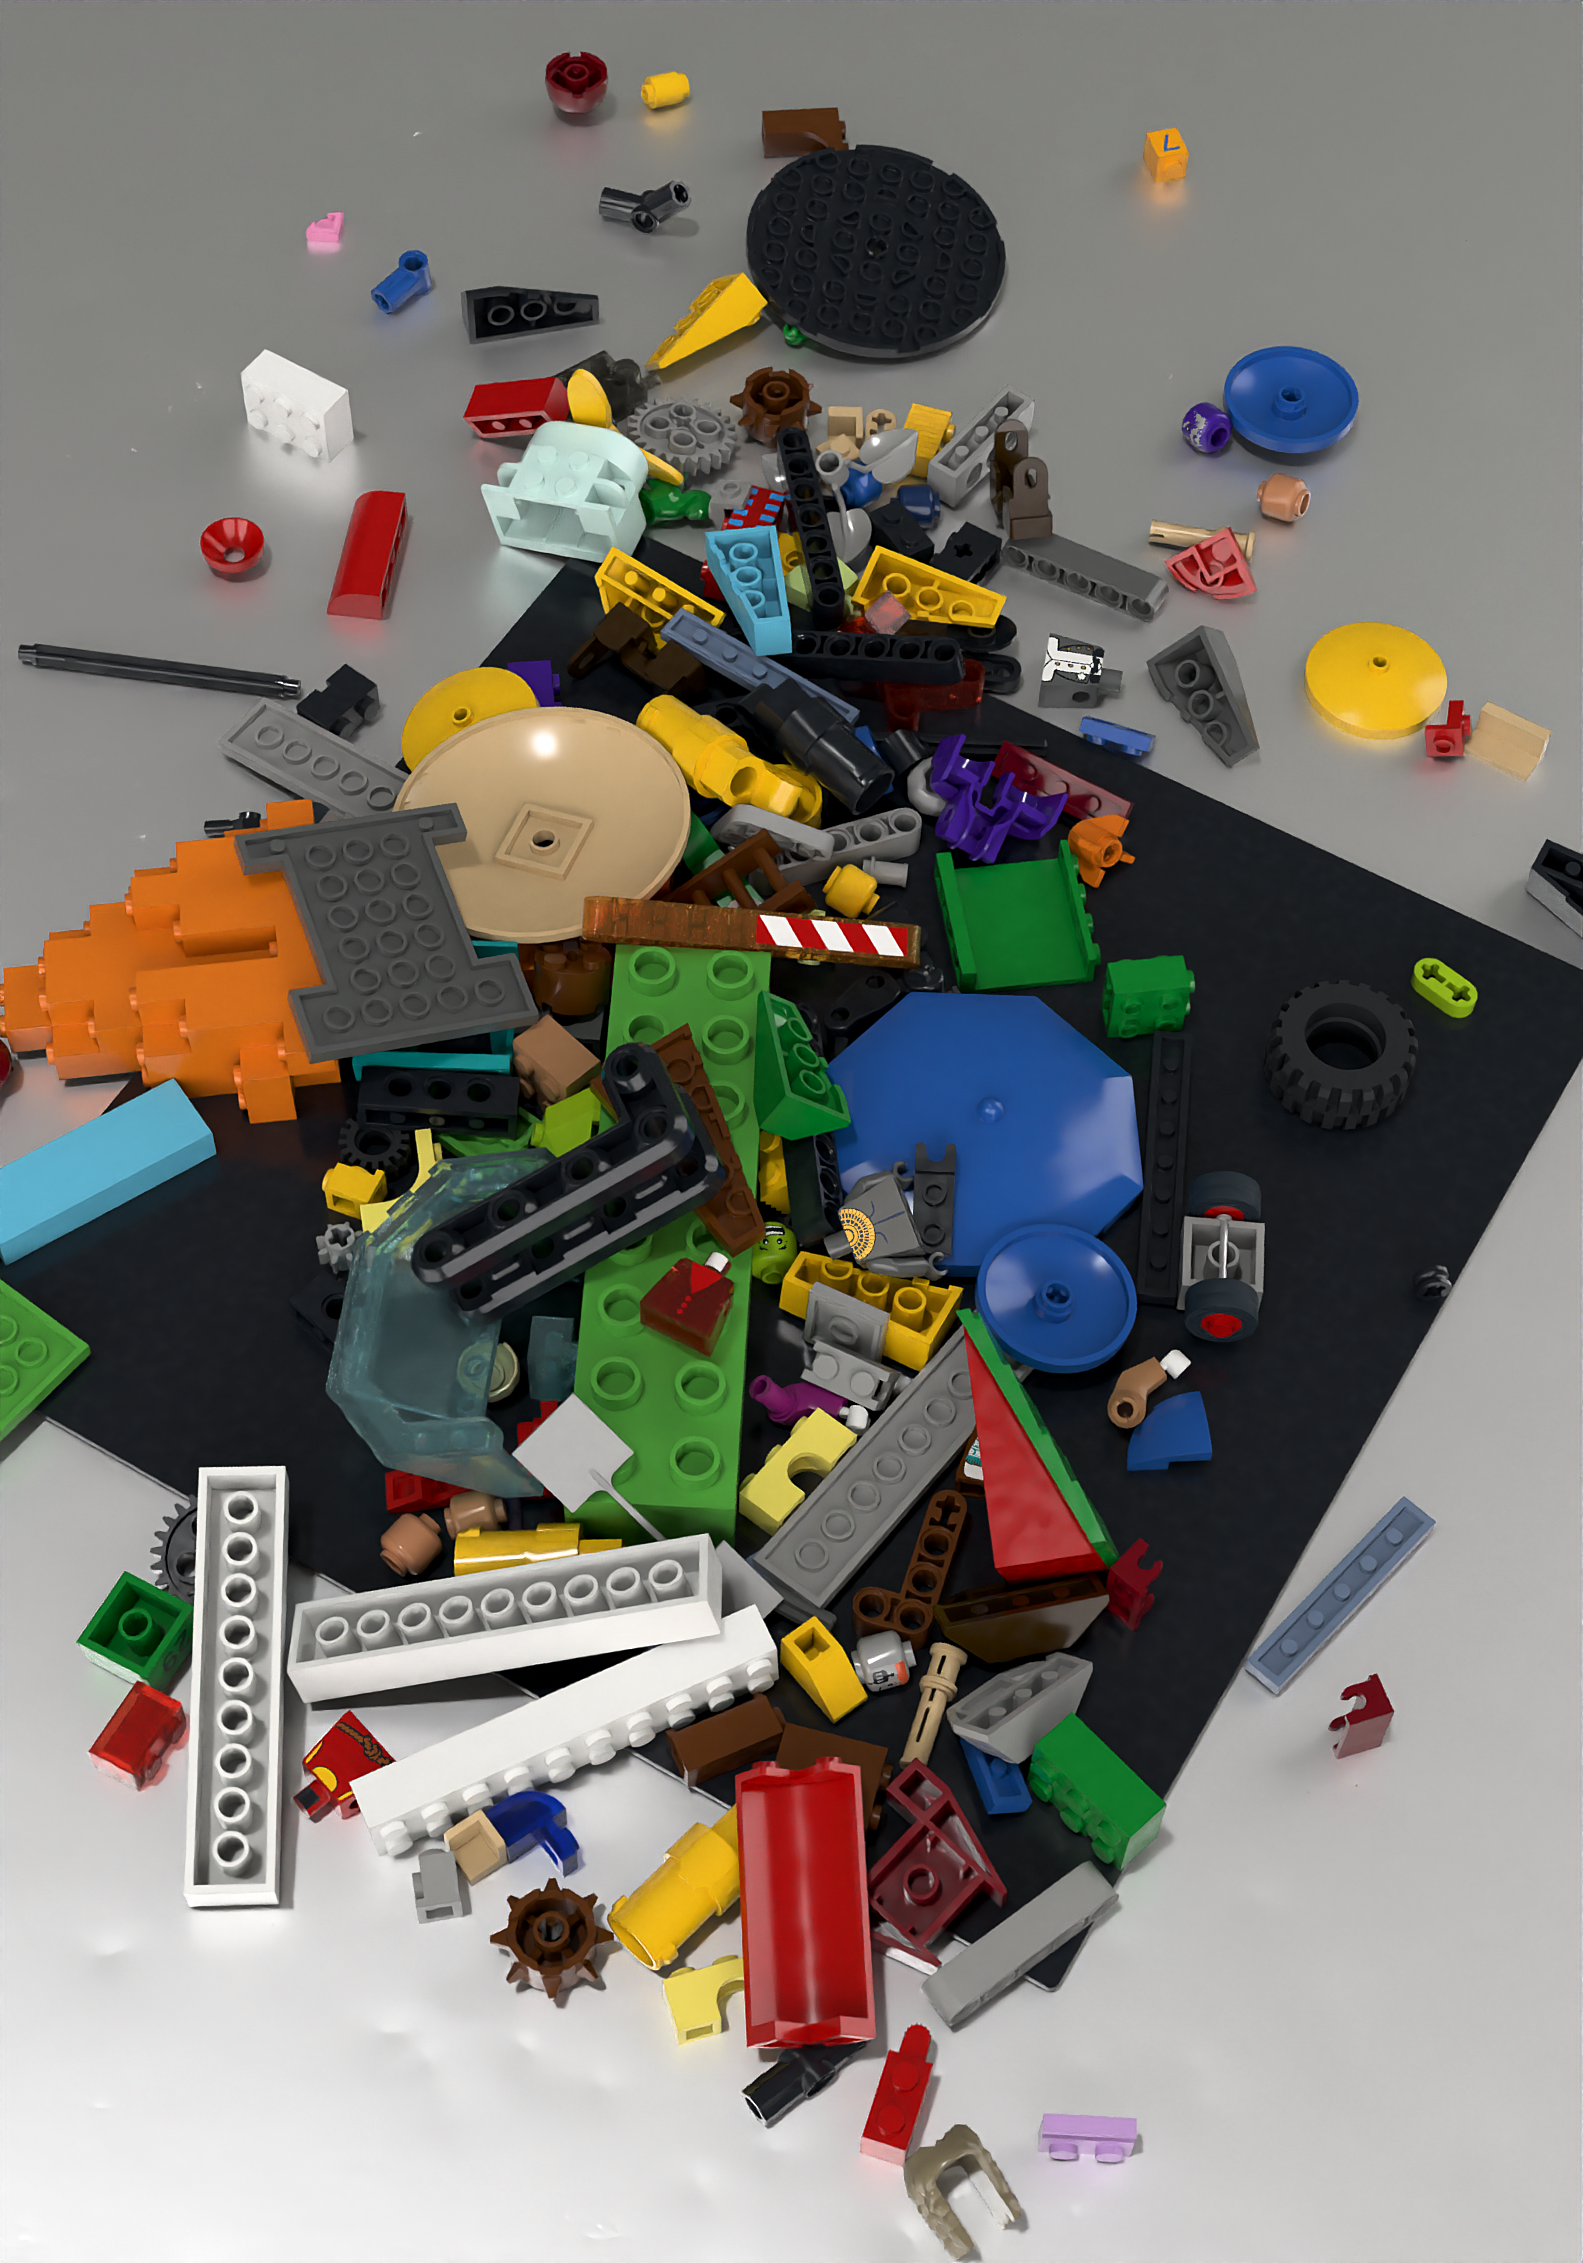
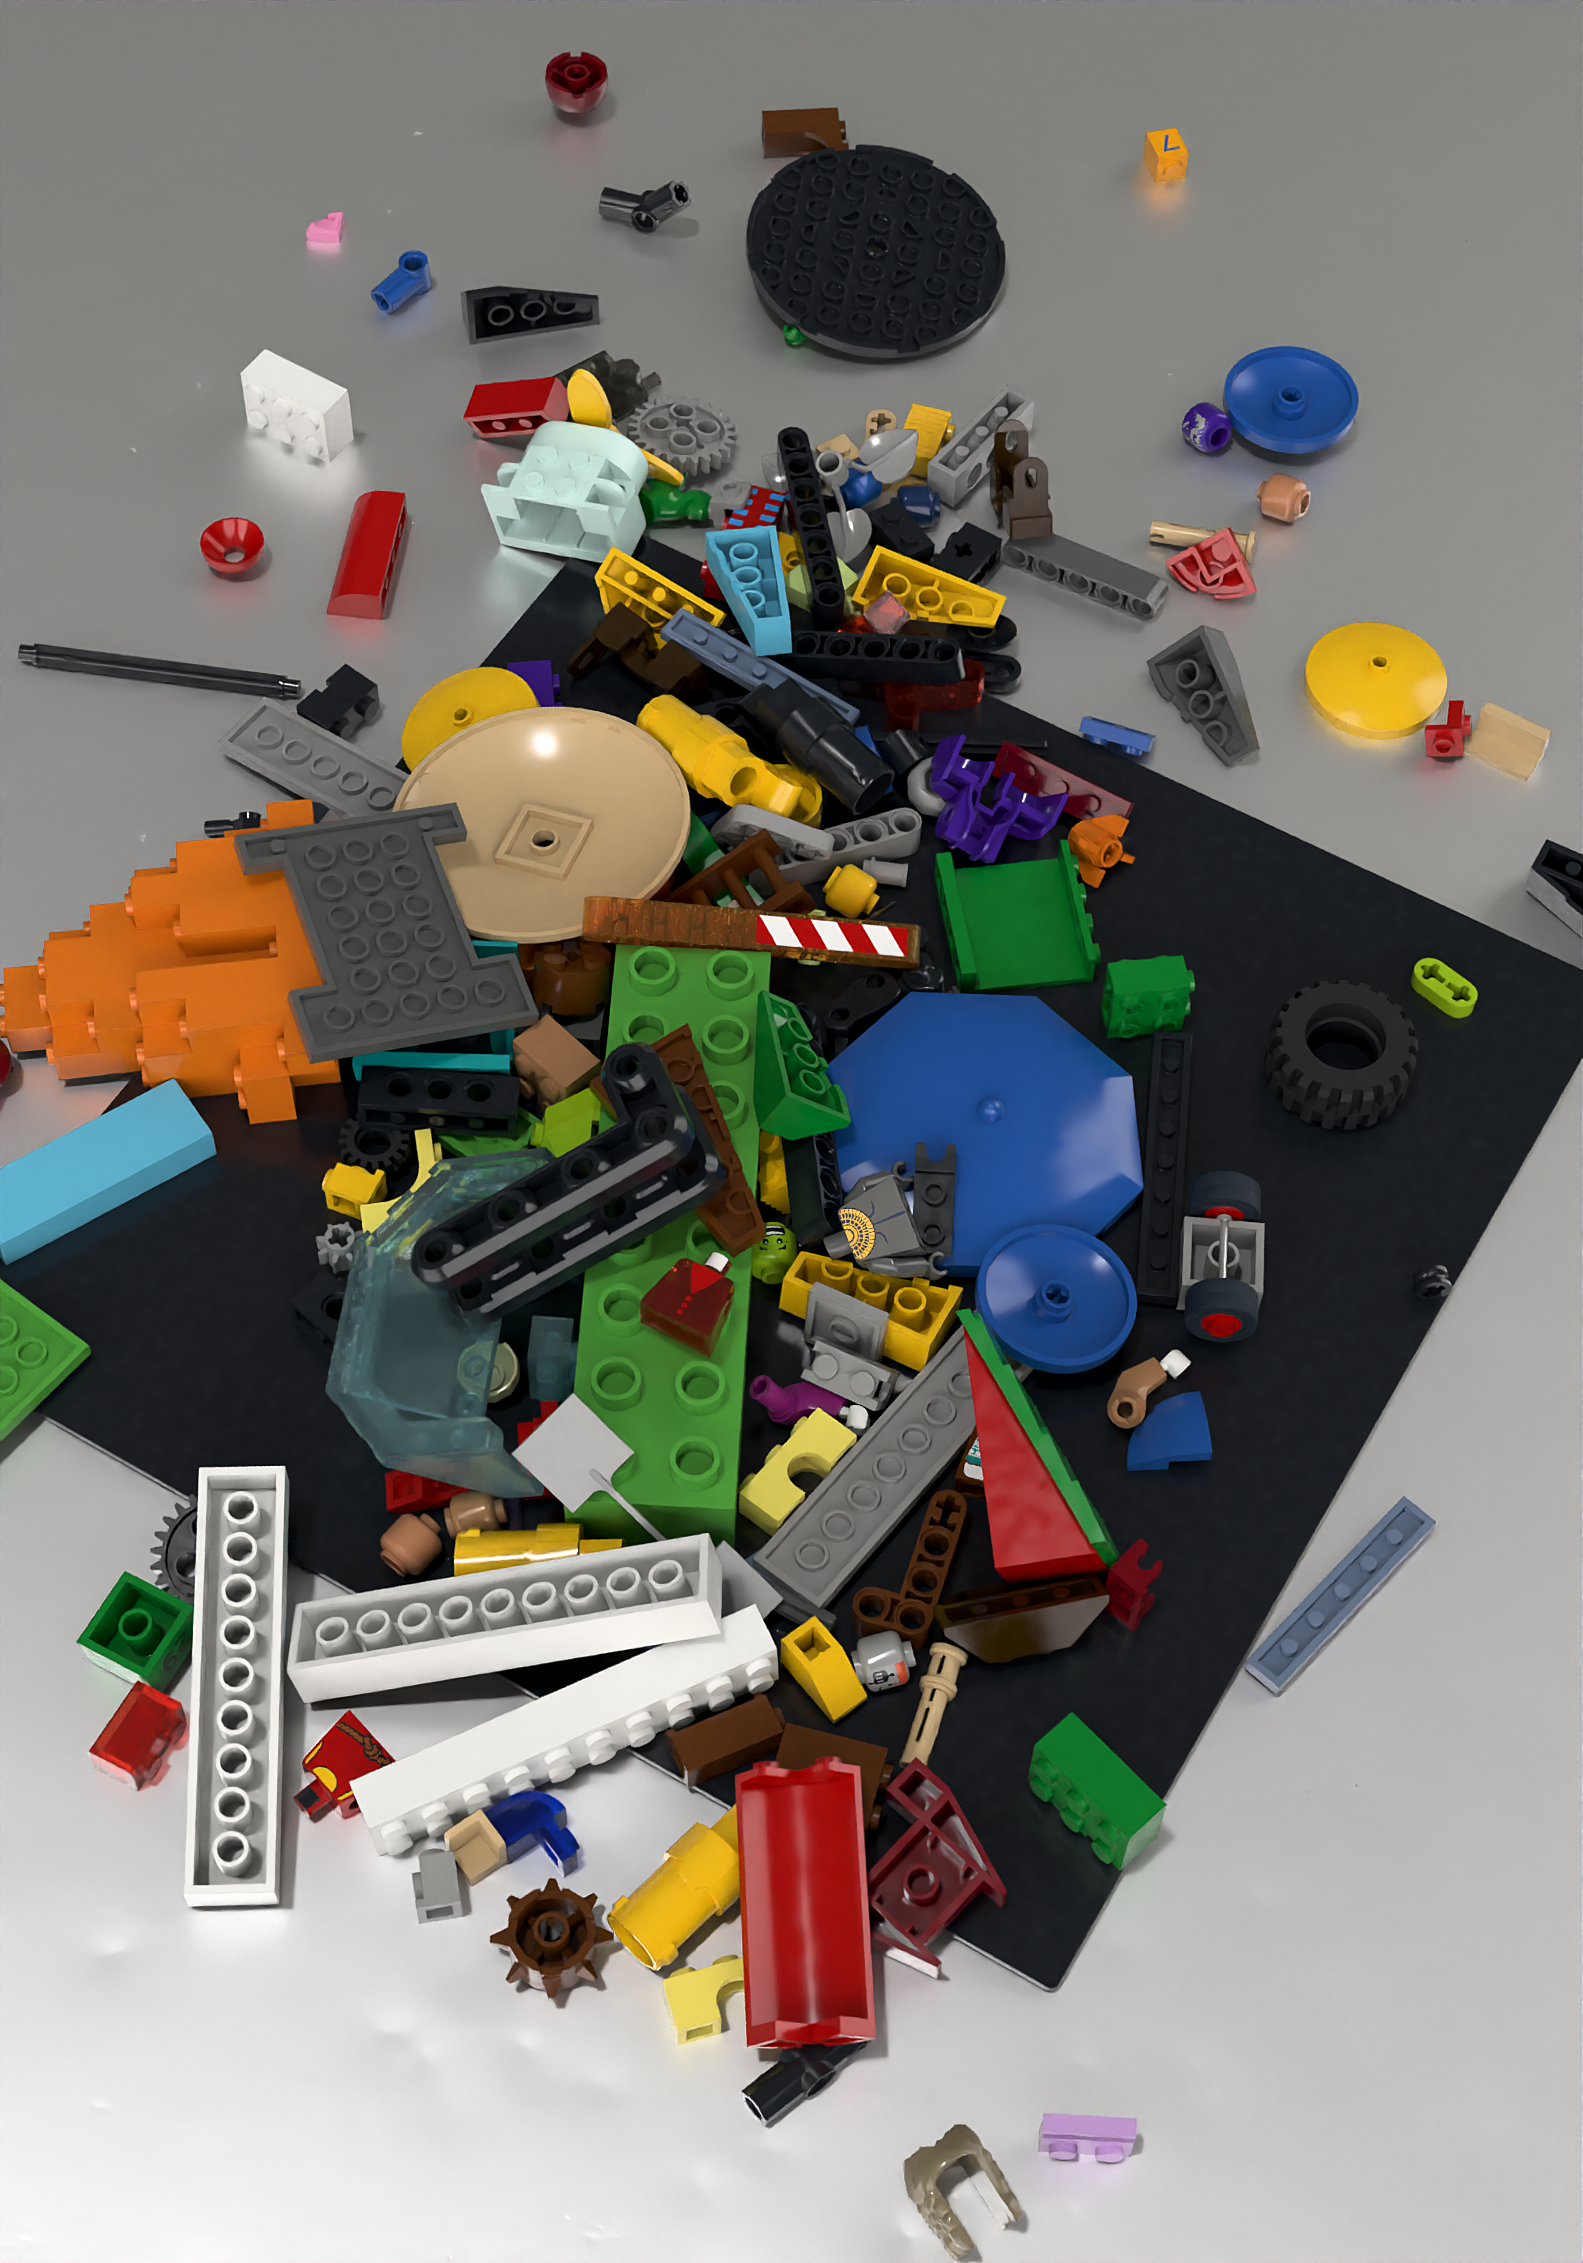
(665, 89): yellow brick -> none
(716, 312): yellow wedge -> none
(774, 403): reddish brown brick -> none
(846, 421): tan panel -> none
(899, 2098): red hinge -> none
(997, 1781): blue plate -> none
(1019, 1943): light grey beam -> none
(1021, 1706): light grey wedge -> none
(1074, 674): torso -> none
(1366, 1722): dark red hinge -> none

